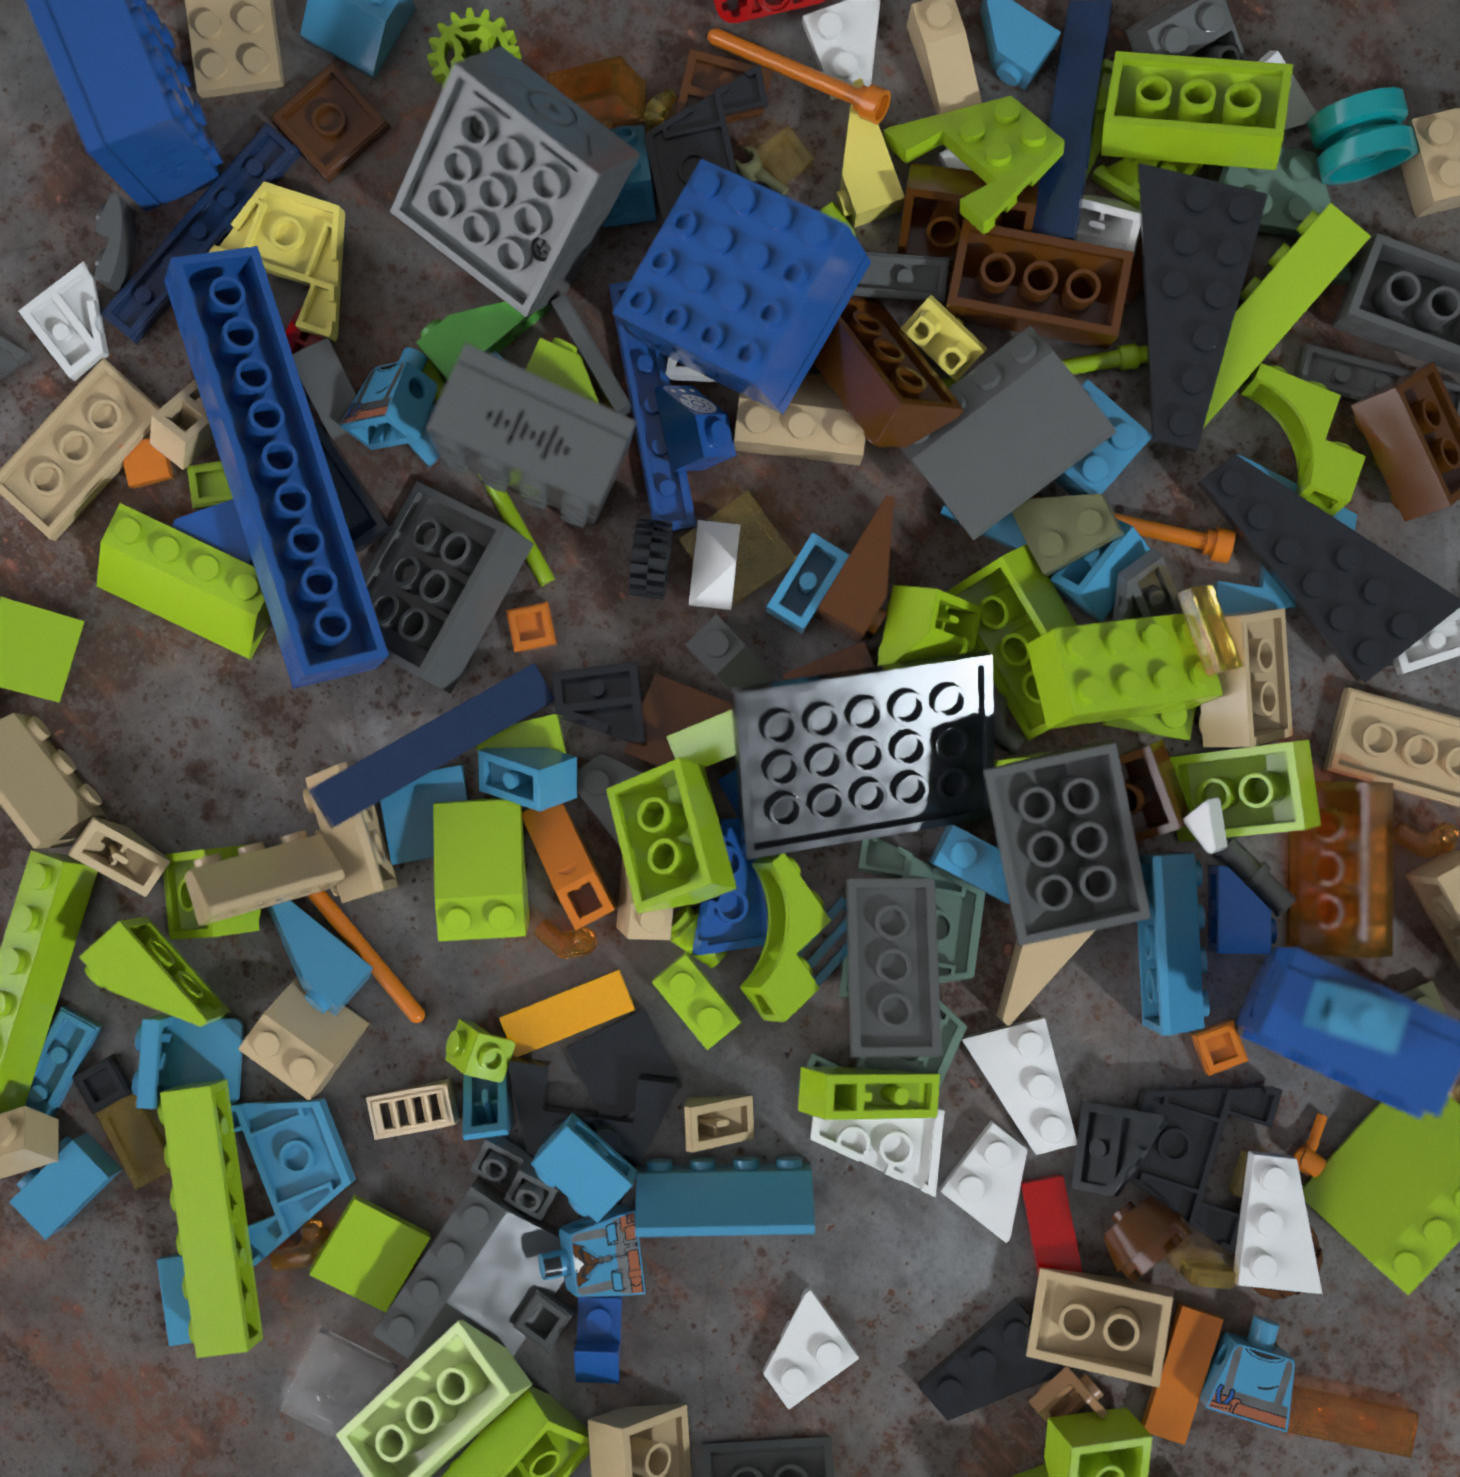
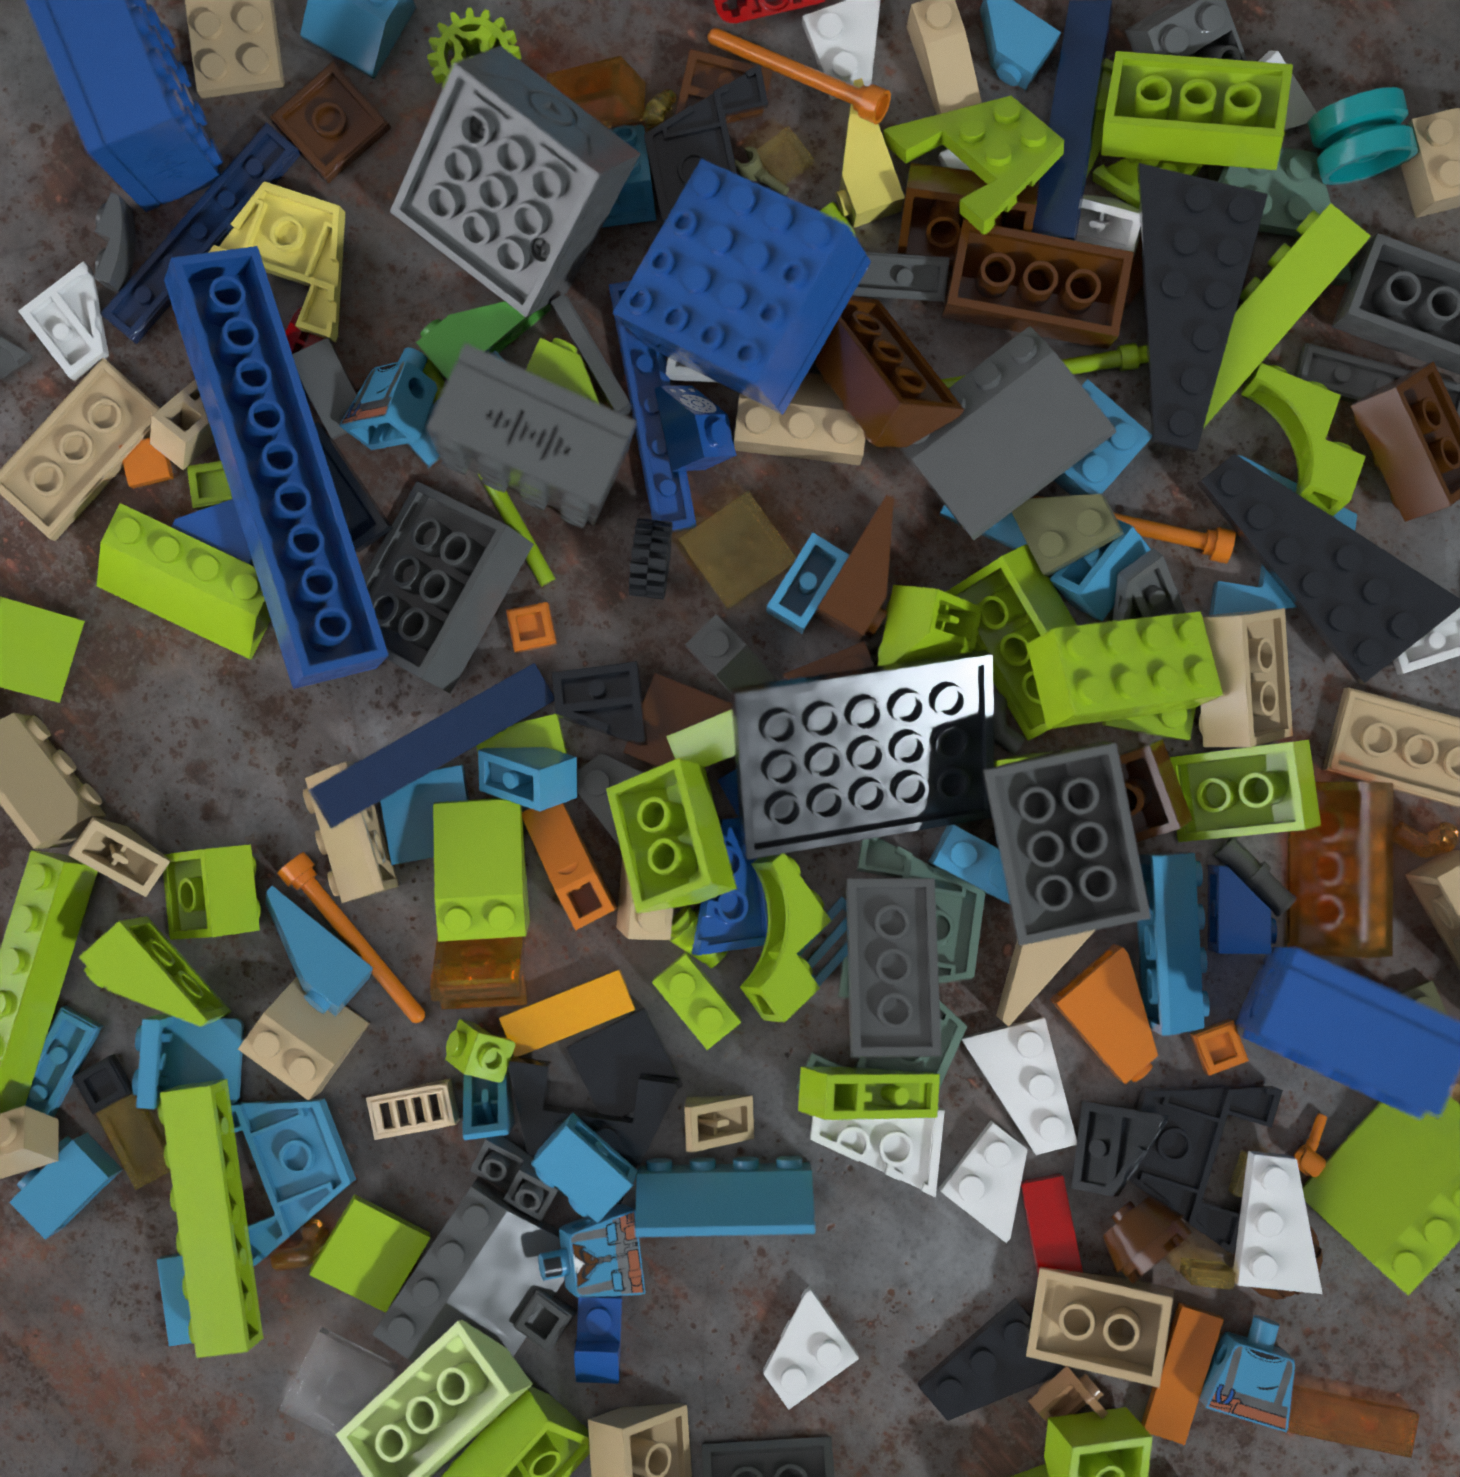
(261, 877): tan slope -> none
(479, 973): none -> clear orange bracket
(568, 943): clear orange arm -> none
(714, 565): white slope -> none
(943, 338): light yellow hips -> none
(1110, 1014): none -> orange slope
(1208, 825): white slope -> none
(1209, 630): clear yellow tile -> none
(1356, 1016): dark azure torso -> none

